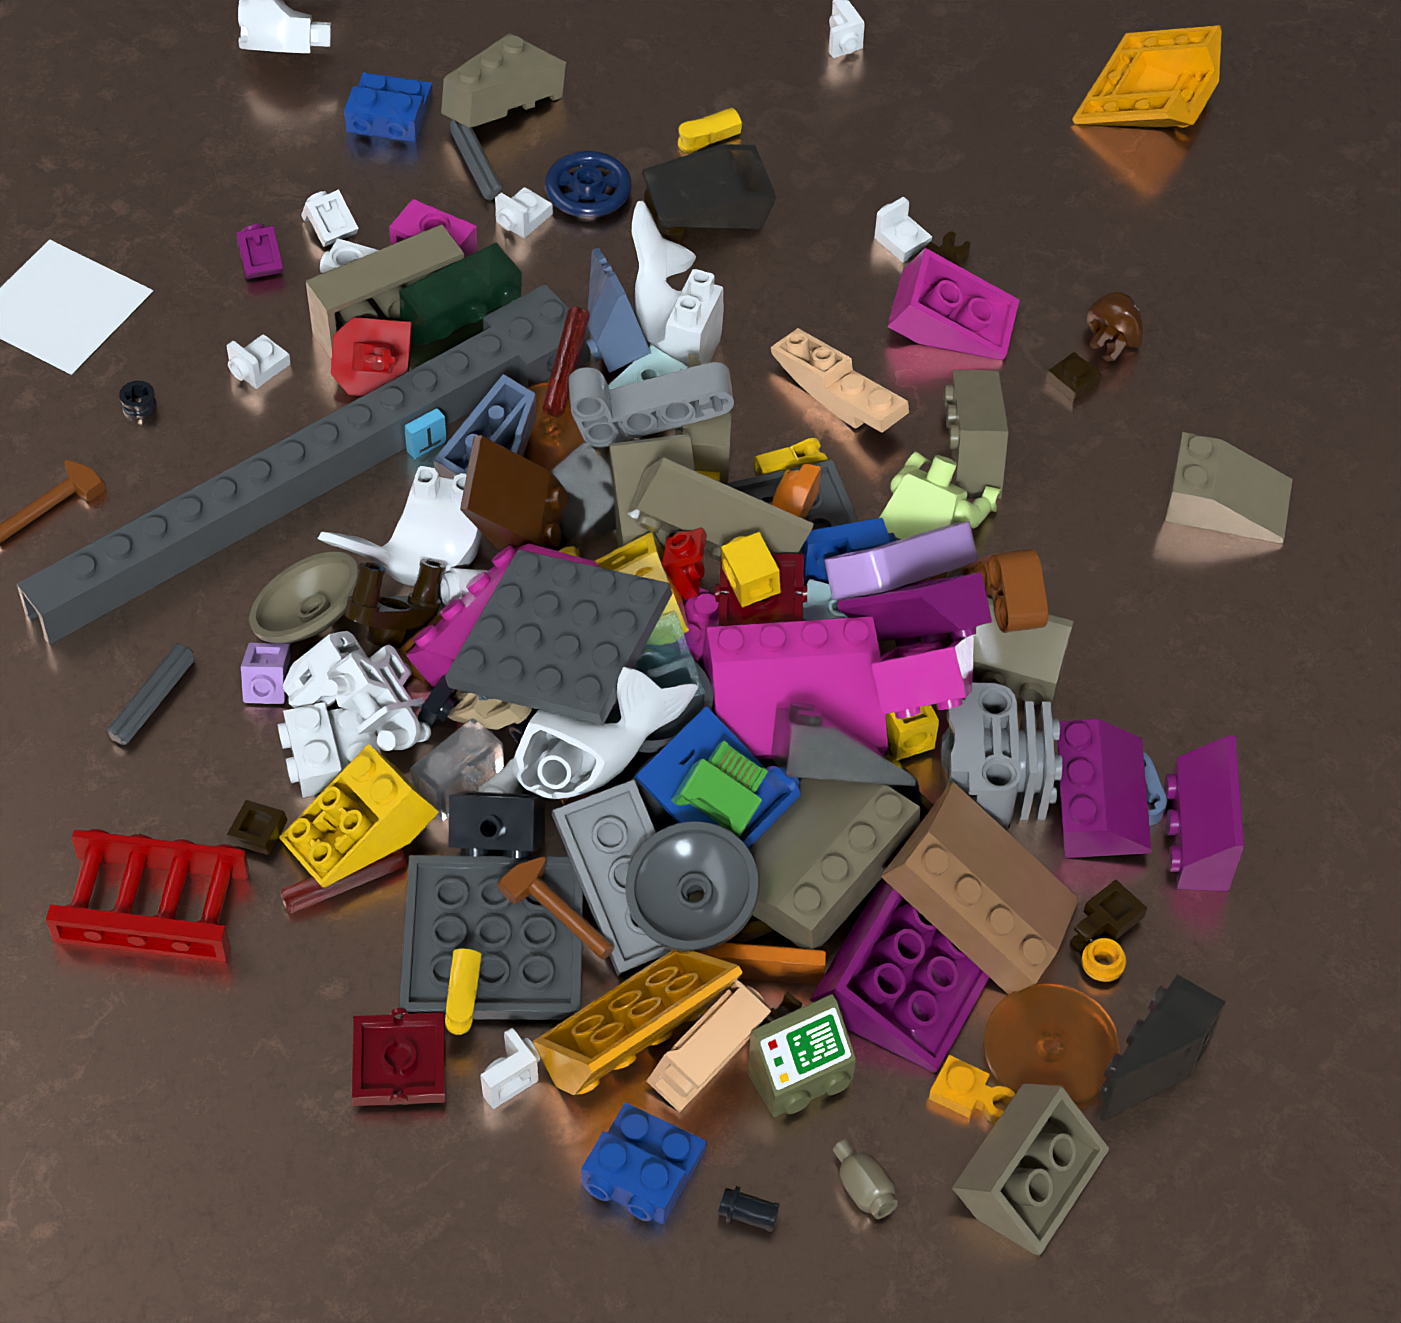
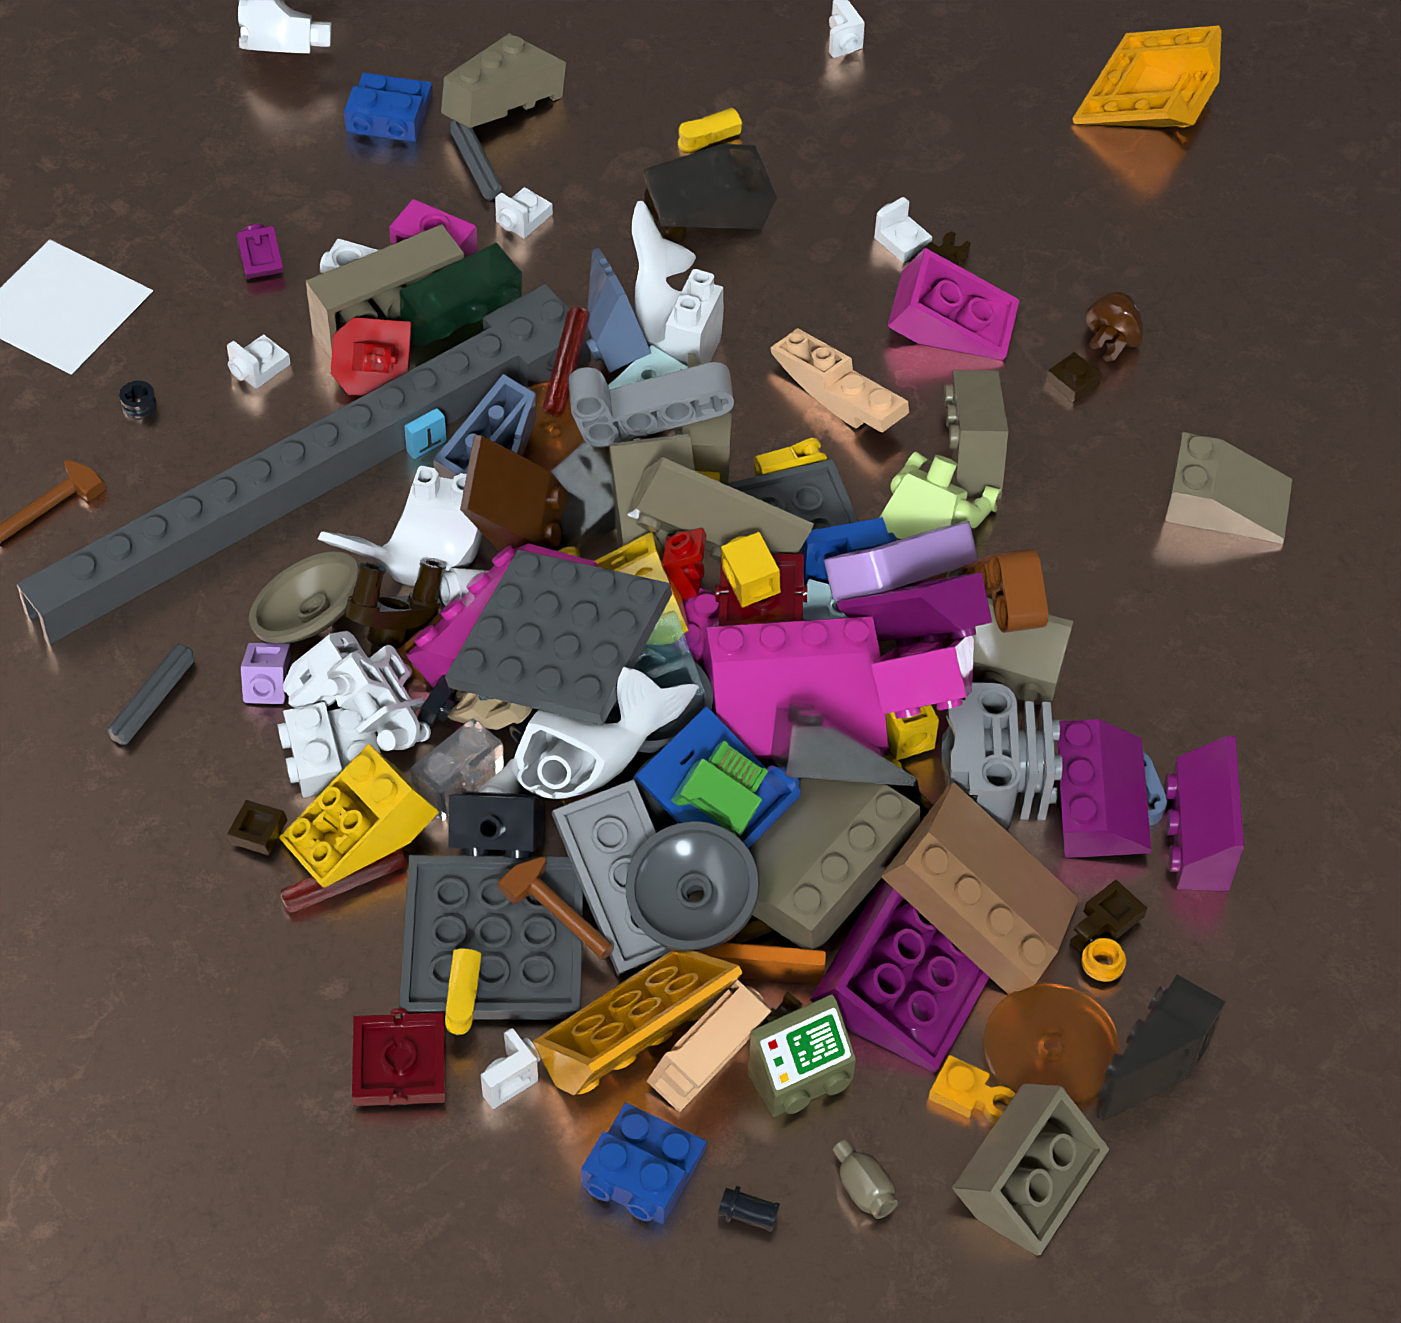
(140, 933): red fence -> none
(329, 217): white bracket -> none
(588, 184): dark blue plate -> none
(798, 490): orange brick -> none

